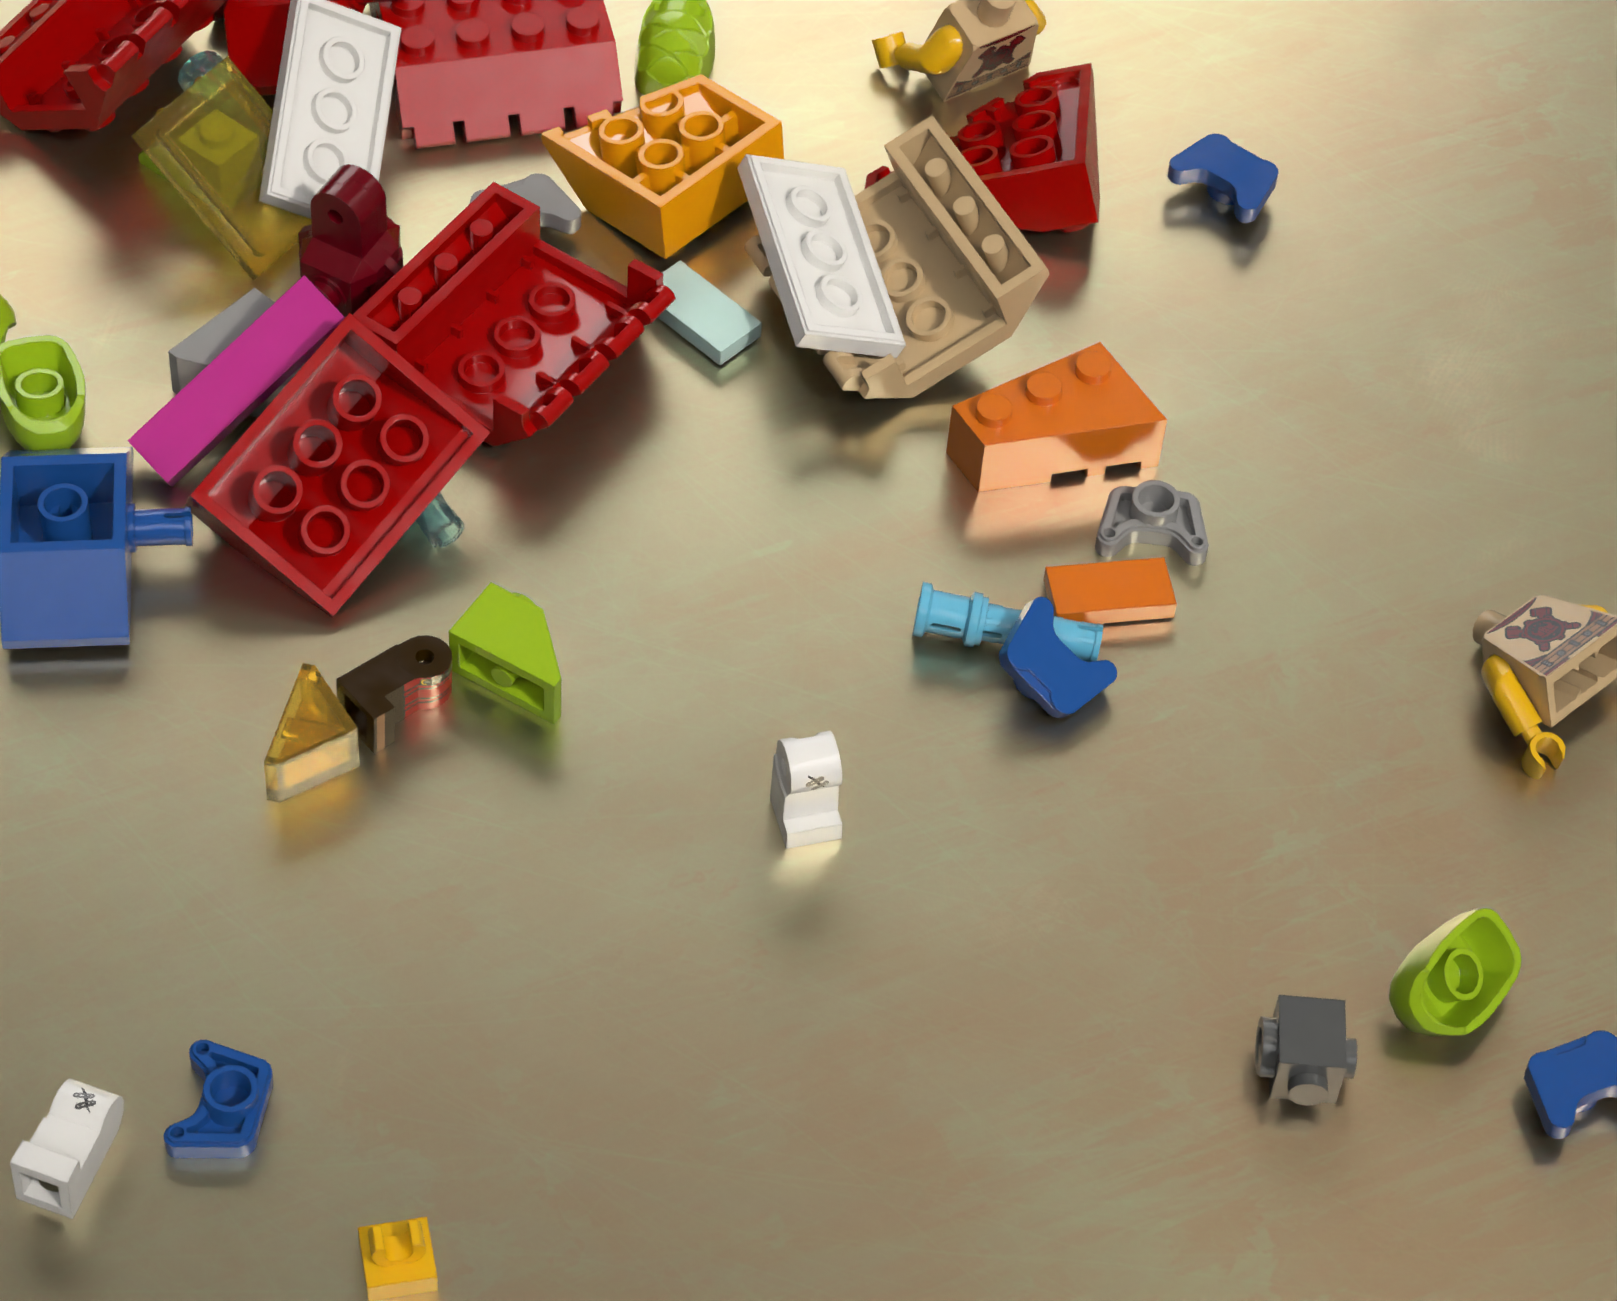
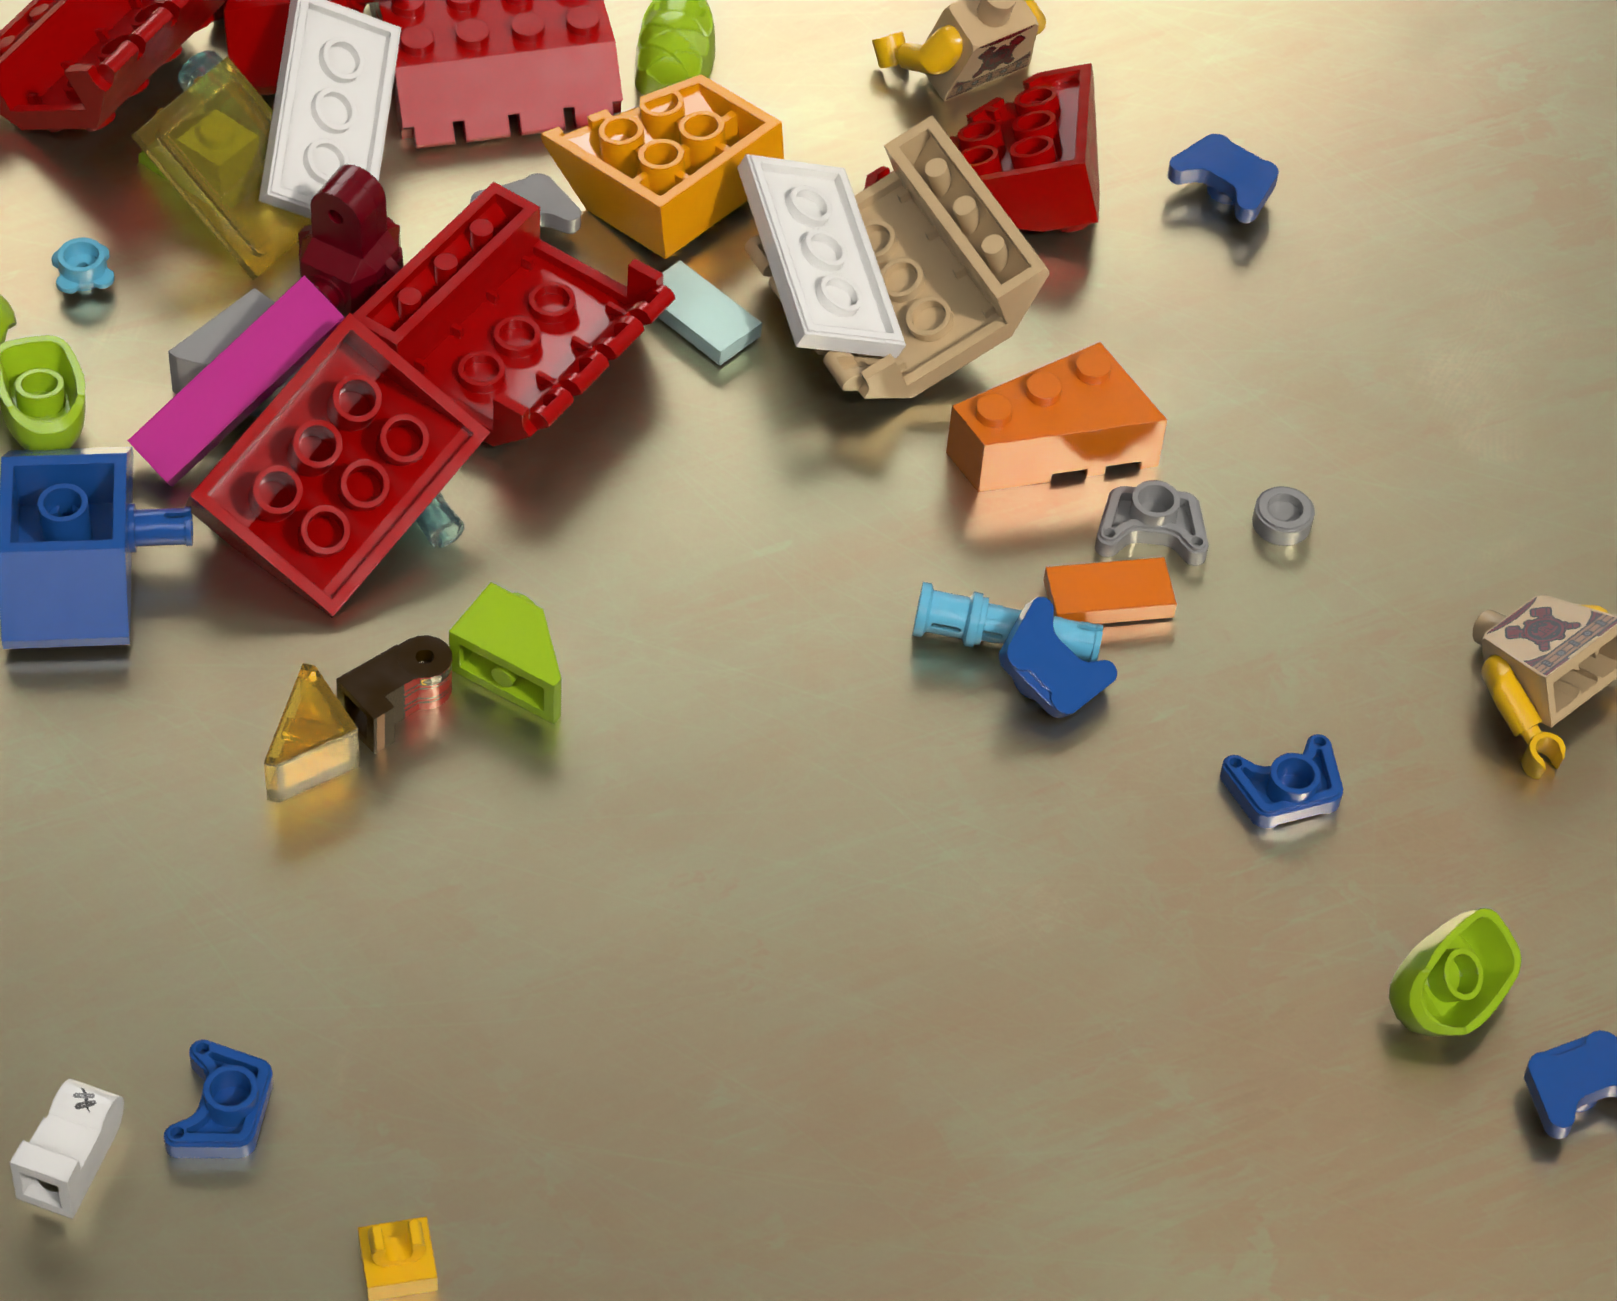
(82, 266): none -> medium azure plate
(807, 789): white leg -> none
(1283, 516): none -> light grey tile
(1289, 788): none -> blue piece
(1305, 1050): dark grey brick -> none

